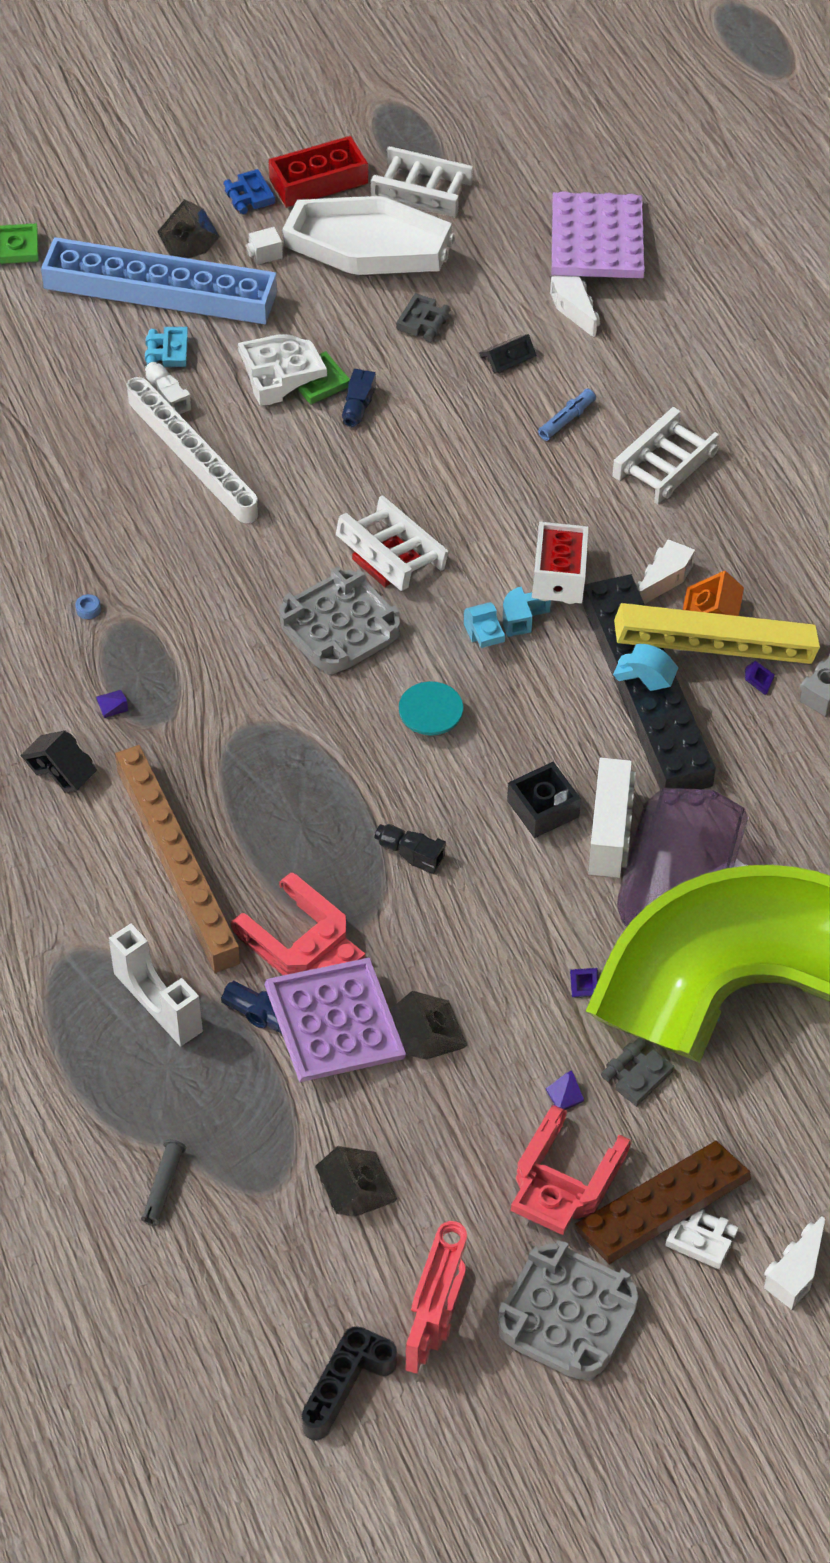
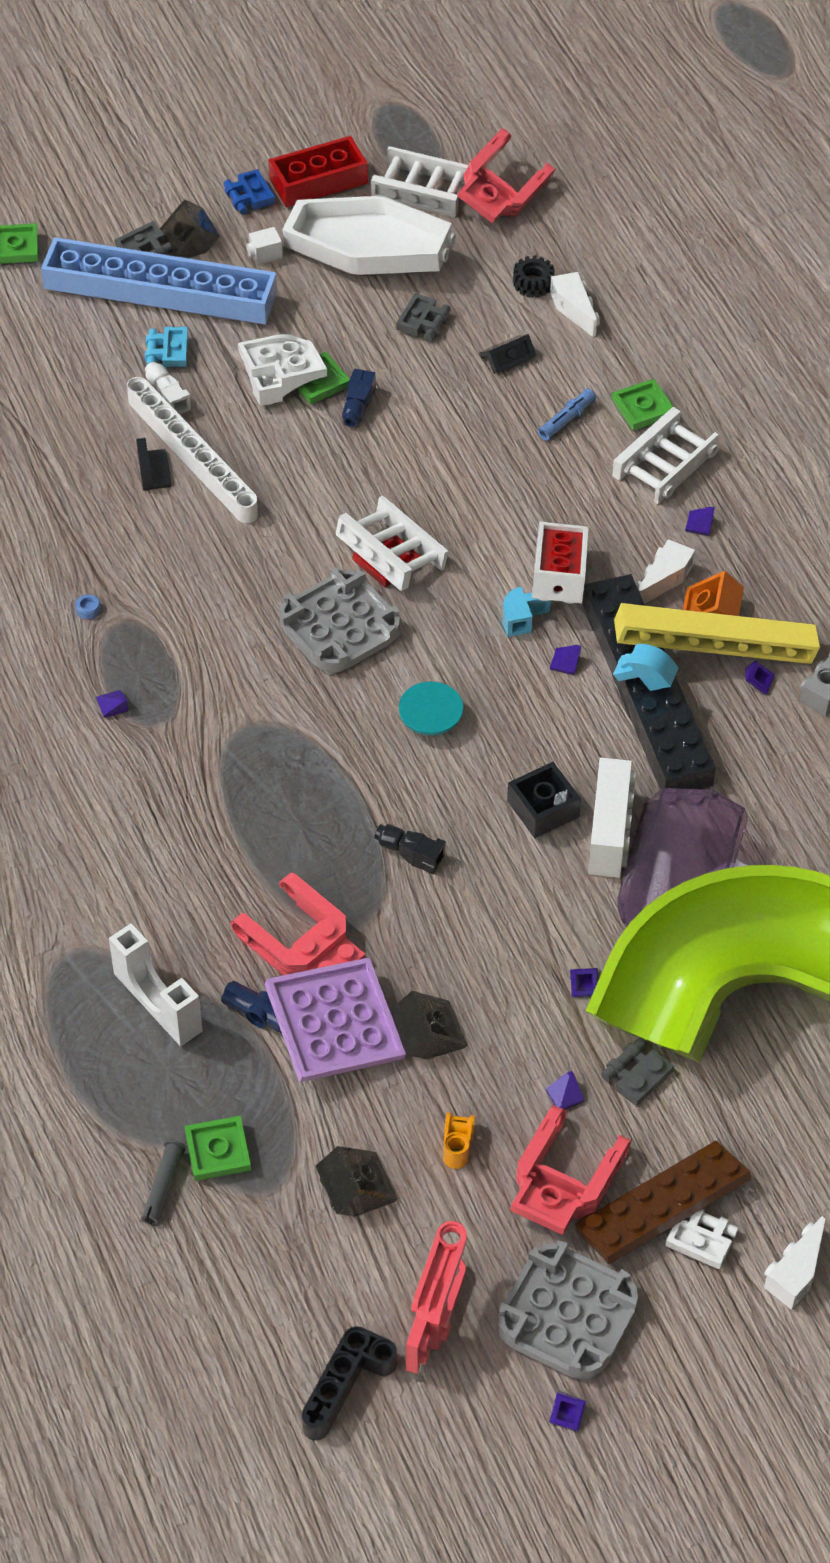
(61, 758): black brick -> none
(144, 238): none -> dark grey plate
(153, 466): none -> black panel
(177, 859): medium nougat brick -> none
(217, 1148): none -> bright green plate
(457, 1135): none -> light orange piece
(483, 625): medium azure brick -> none
(490, 193): none -> coral plate
(533, 267): none -> black tyre
(566, 659): none -> dark purple slope
(567, 1411): none -> dark purple slope
(597, 235): lavender plate -> none
(641, 403): none -> bright green plate
(700, 520): none -> dark purple slope

